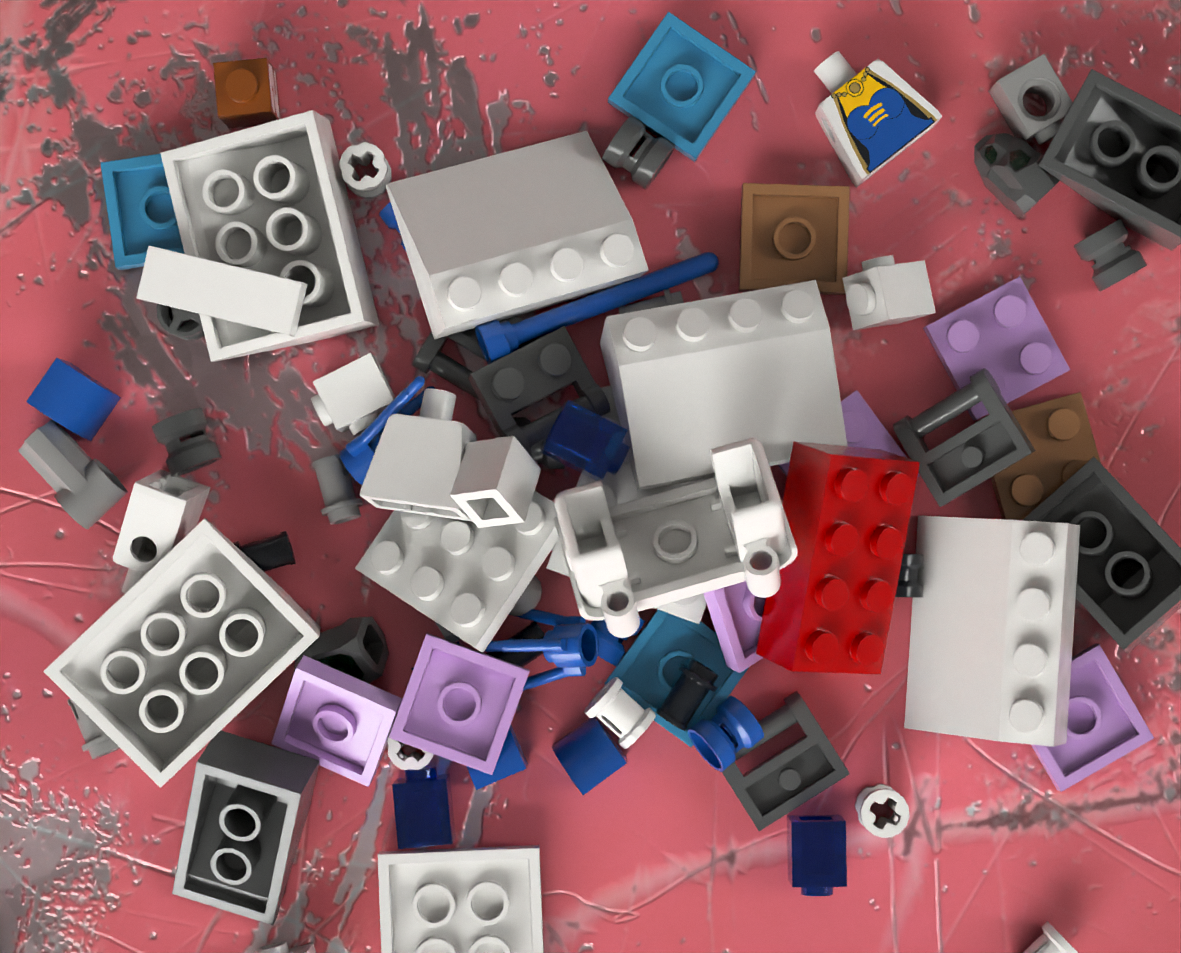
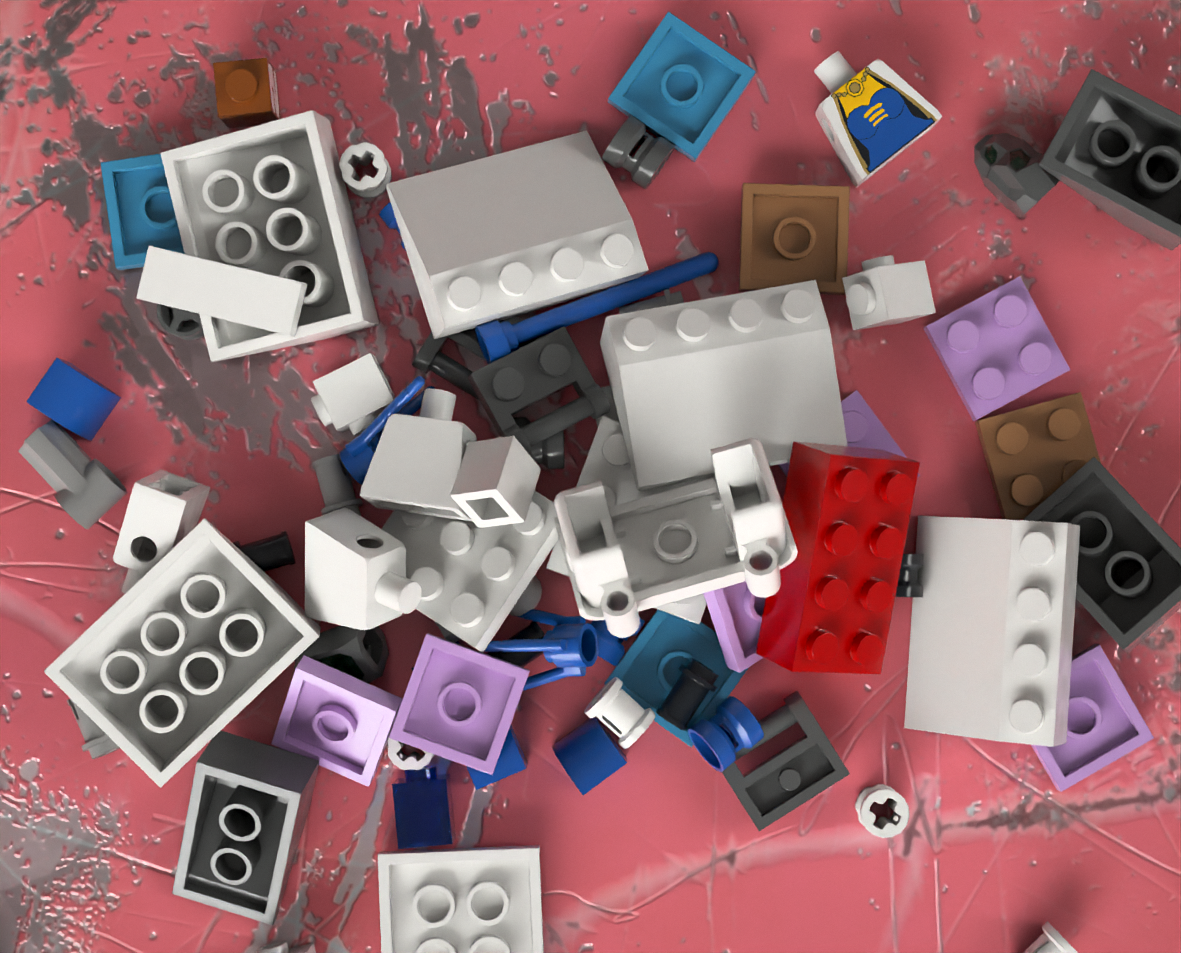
(191, 453): dark grey wheel -> none
(355, 572): none -> white torso
(586, 442): clear blue brick -> none
(816, 853): clear blue brick -> none
(974, 452): dark grey plate -> none
(1034, 78): light grey brick -> none
(1110, 255): dark grey wheel -> none

